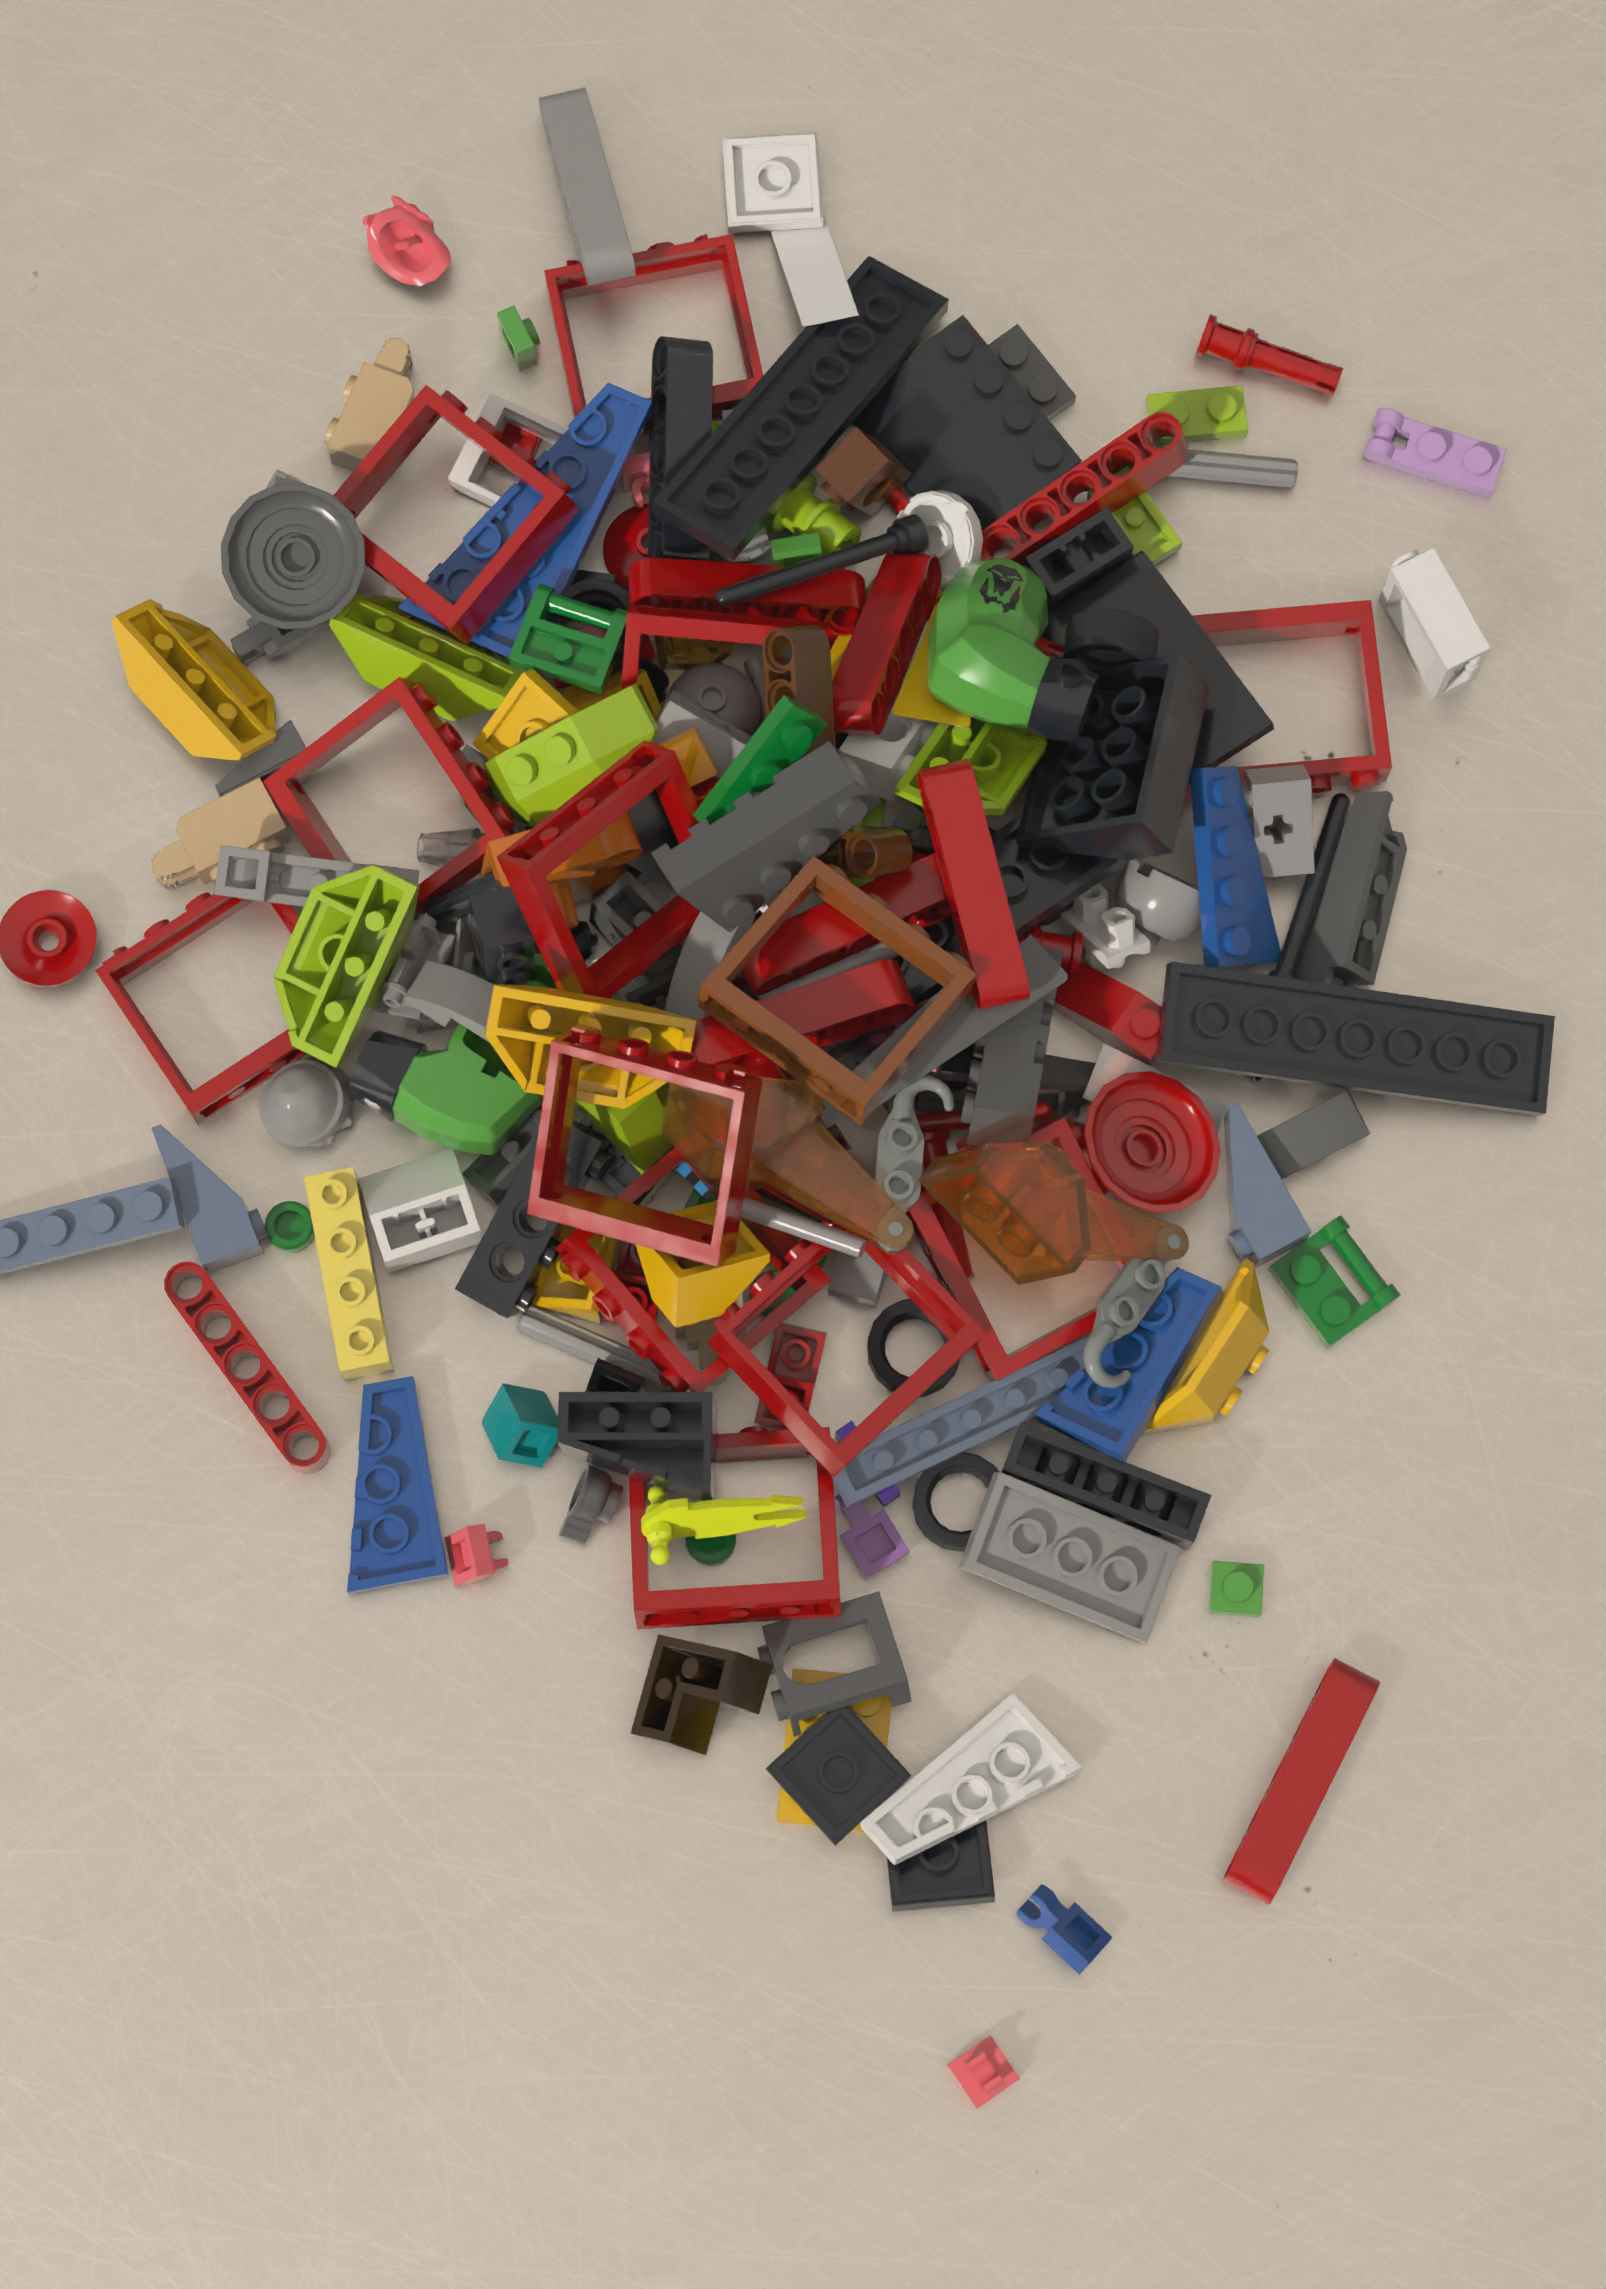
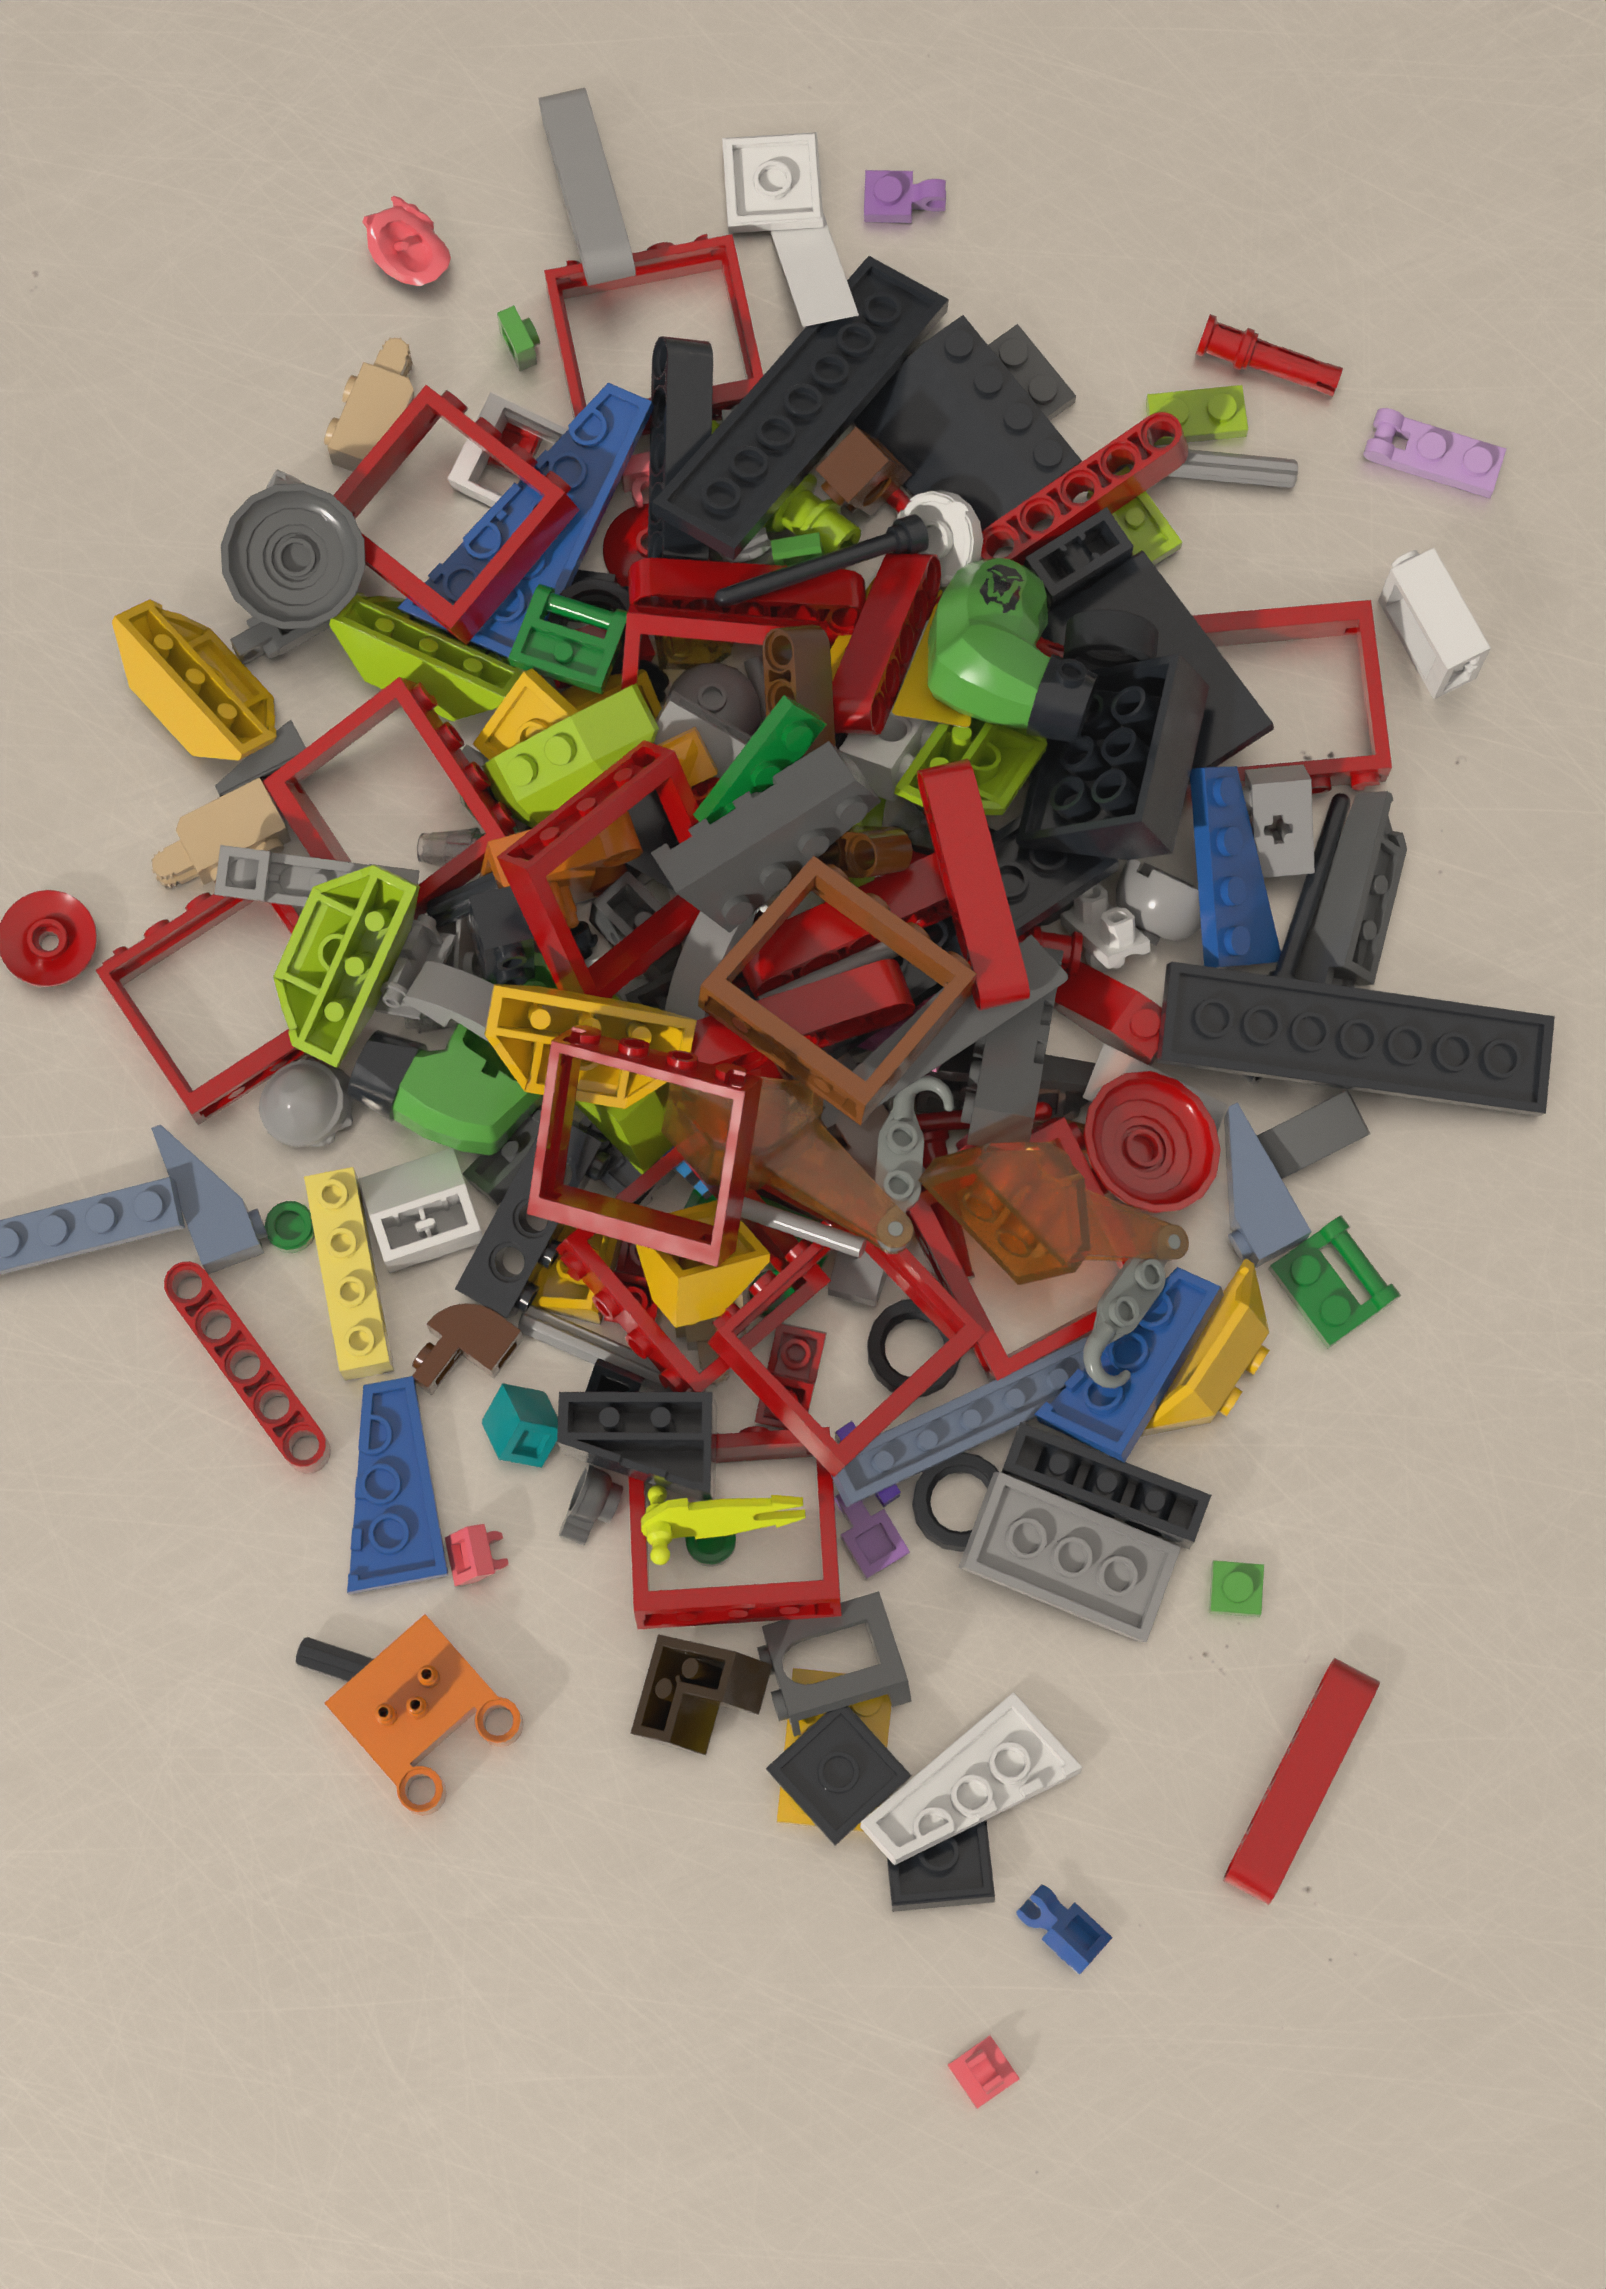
(408, 1702): none -> orange piece
(467, 1332): none -> reddish brown brick
(893, 196): none -> medium lavender plate

